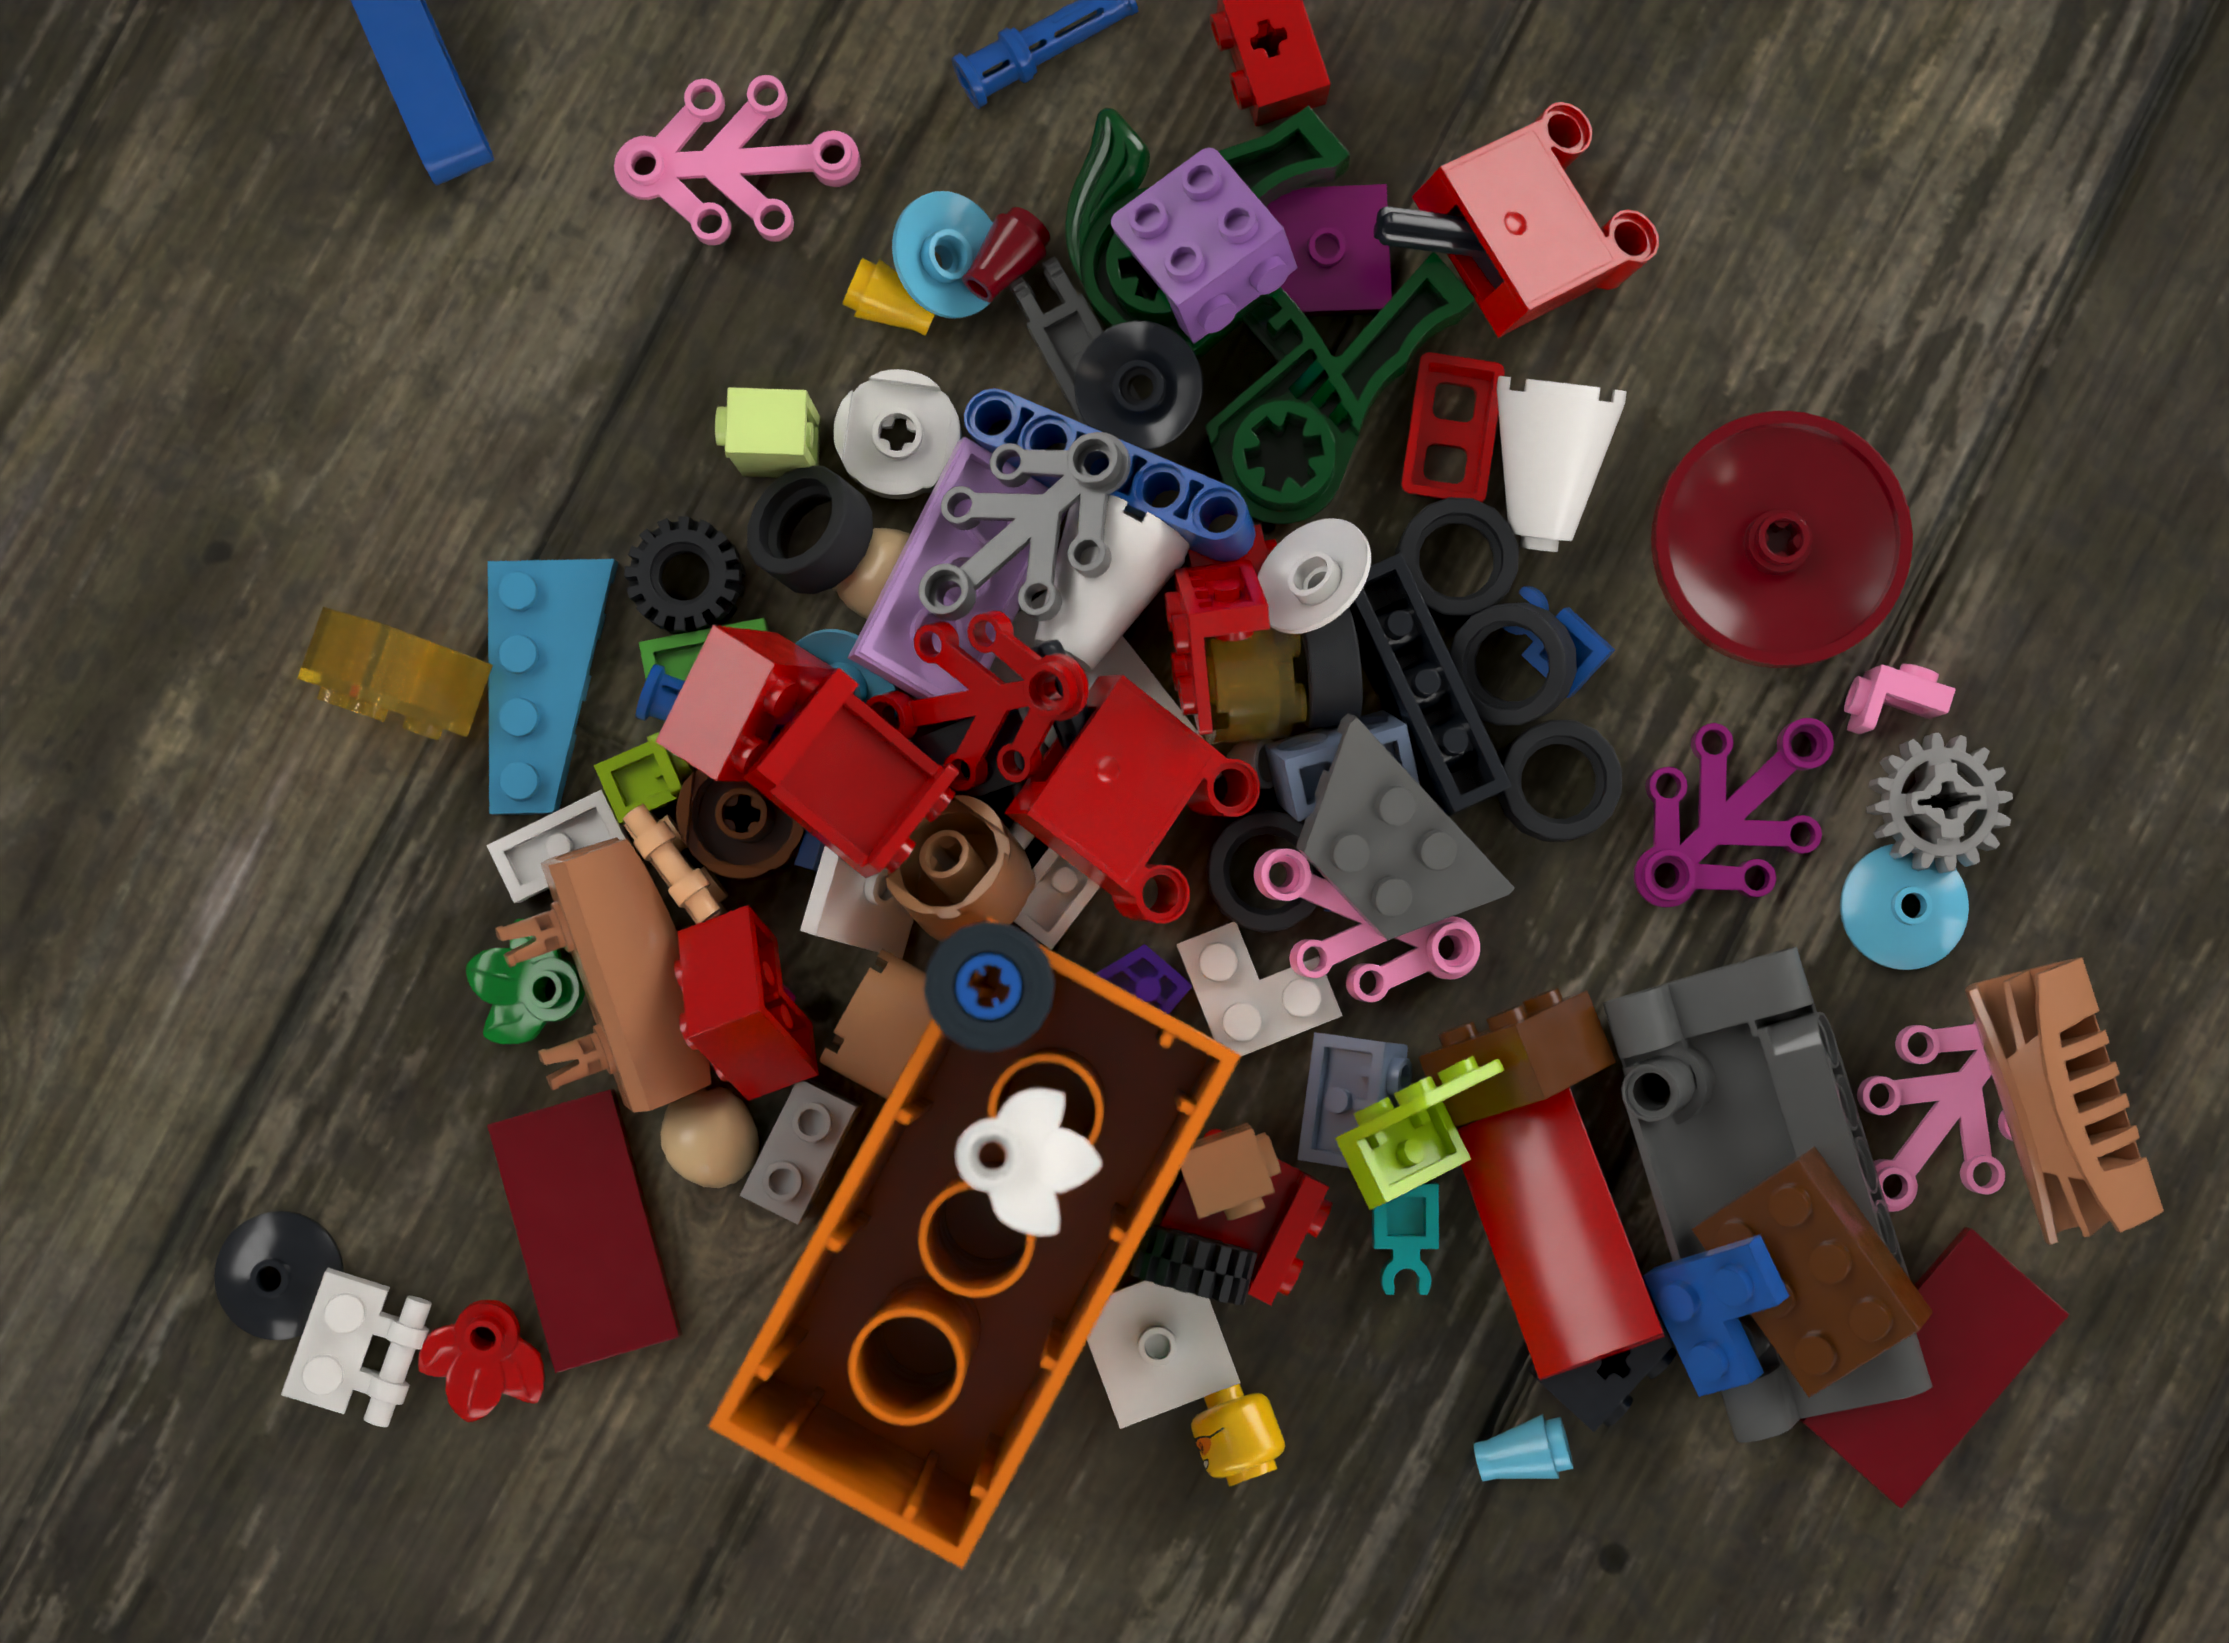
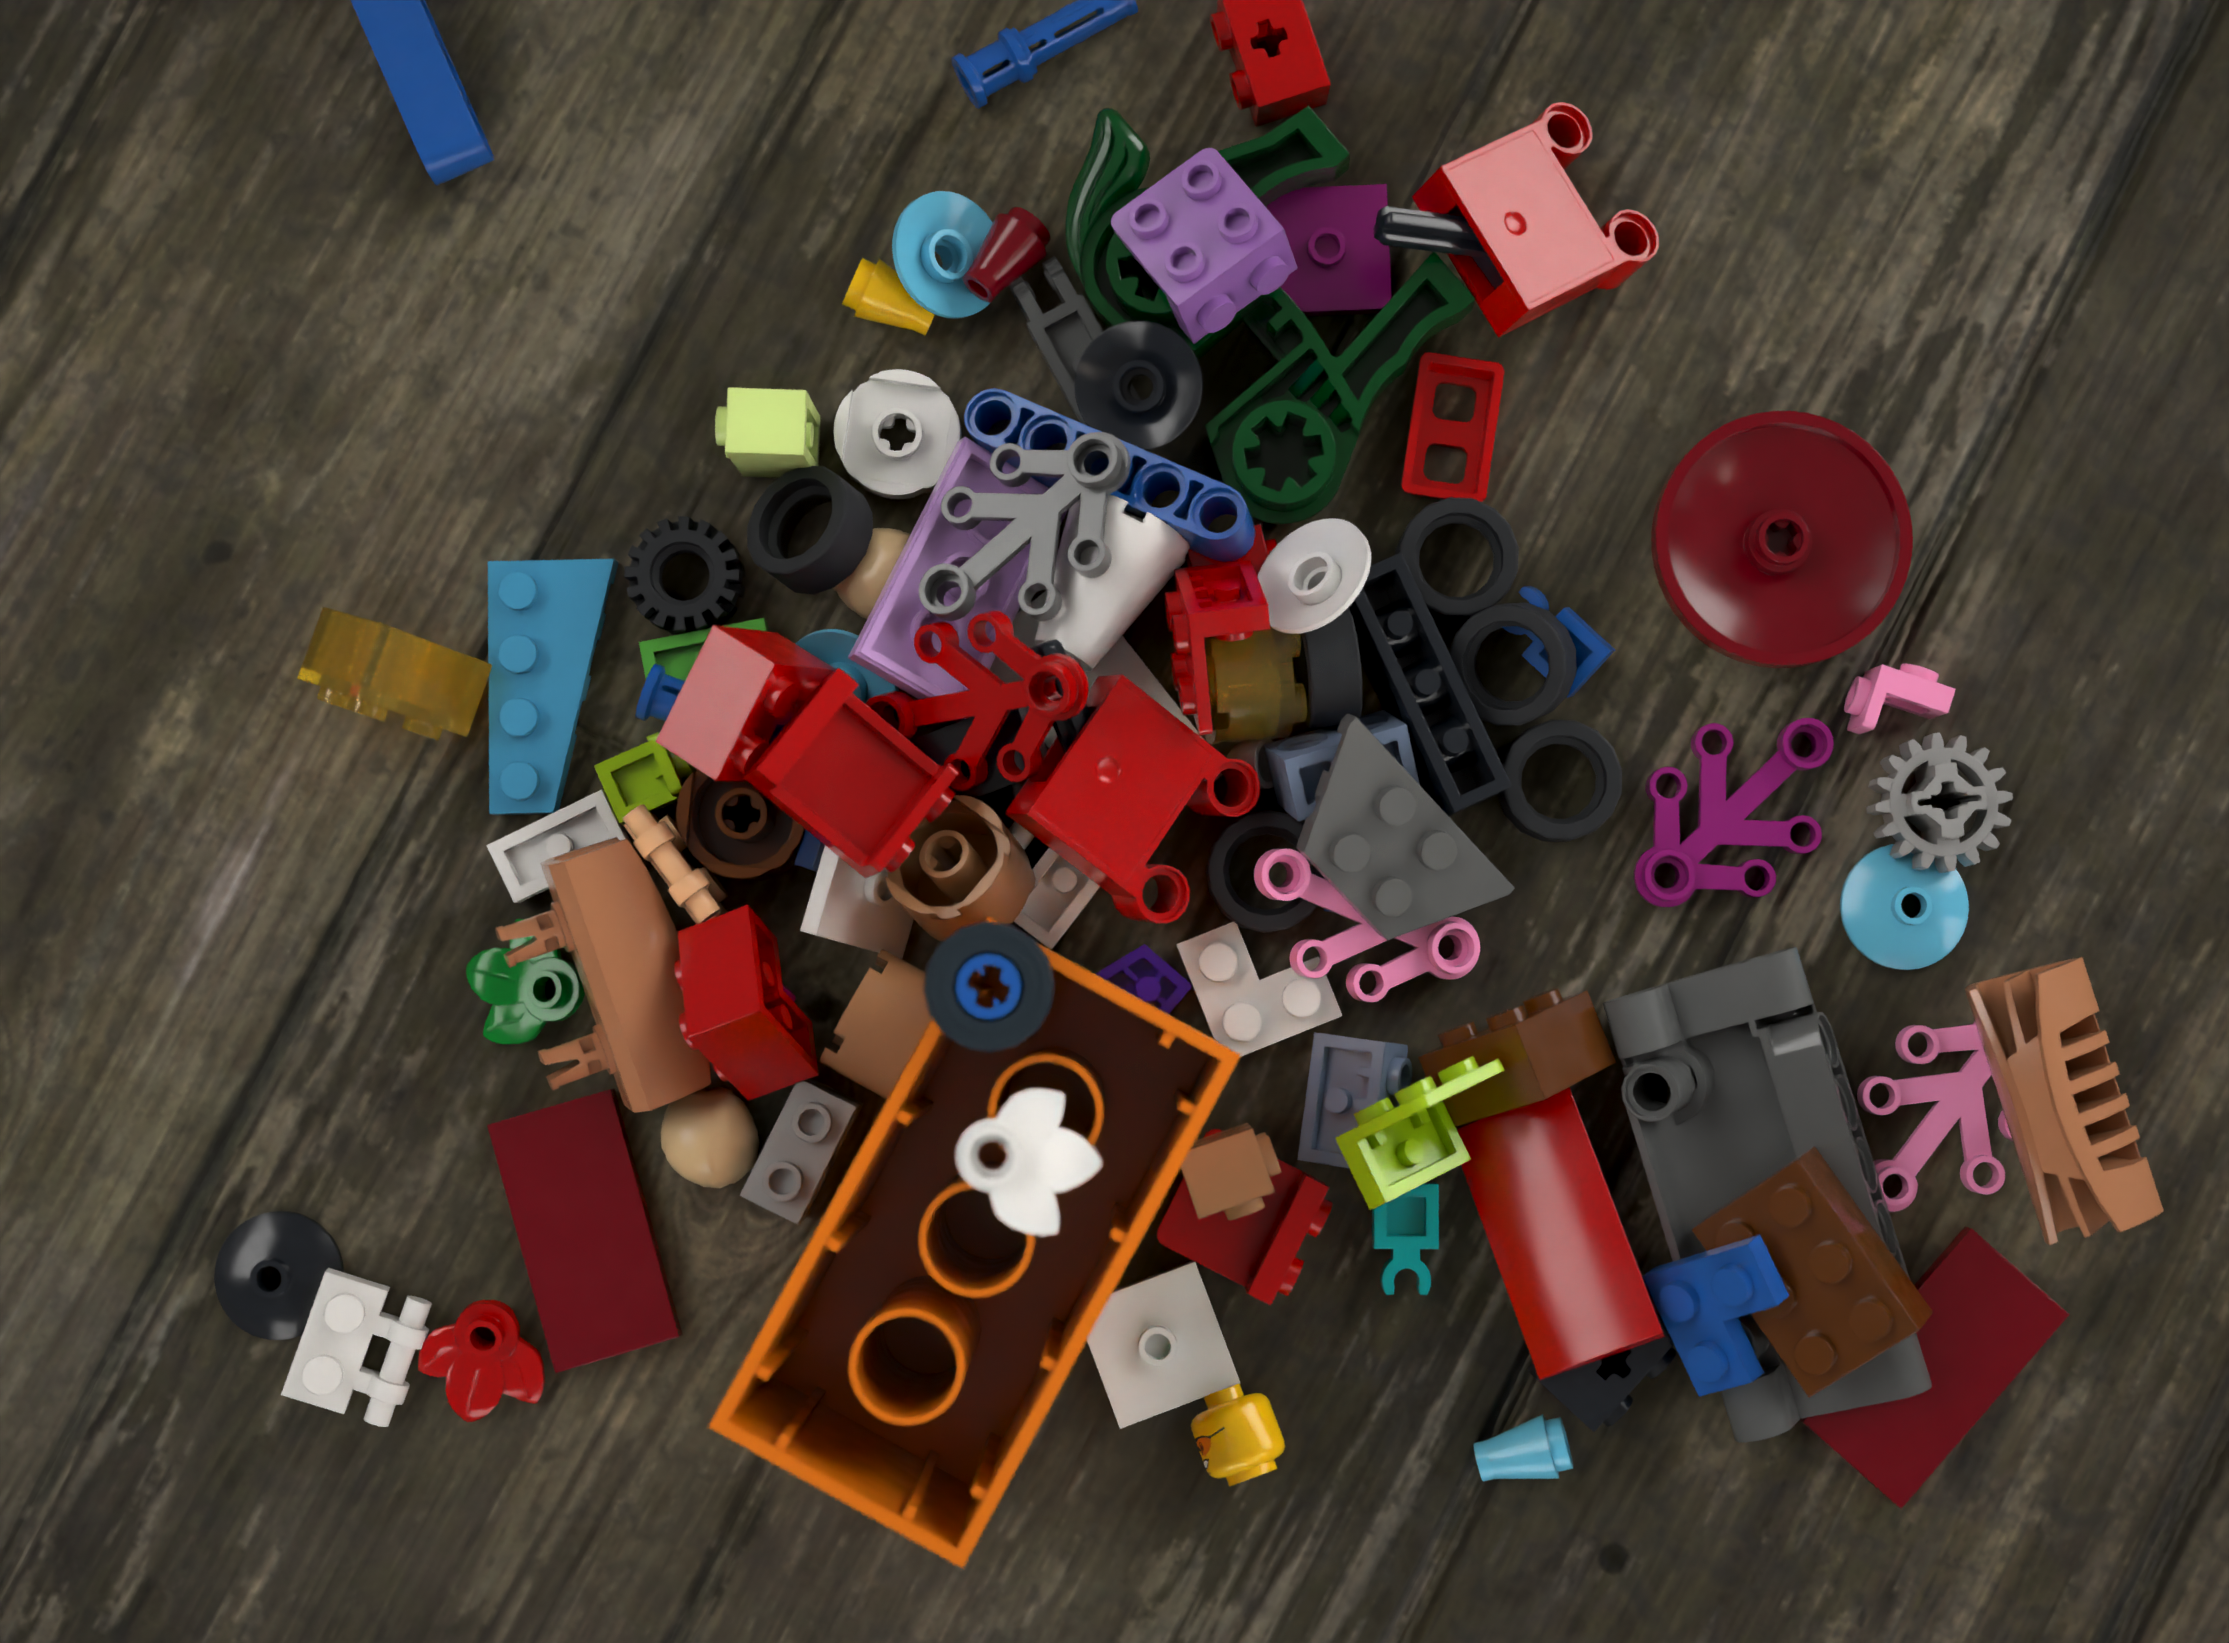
(725, 161): bright pink plant -> none
(1194, 1264): black tyre -> none
(1552, 455): white cone -> none

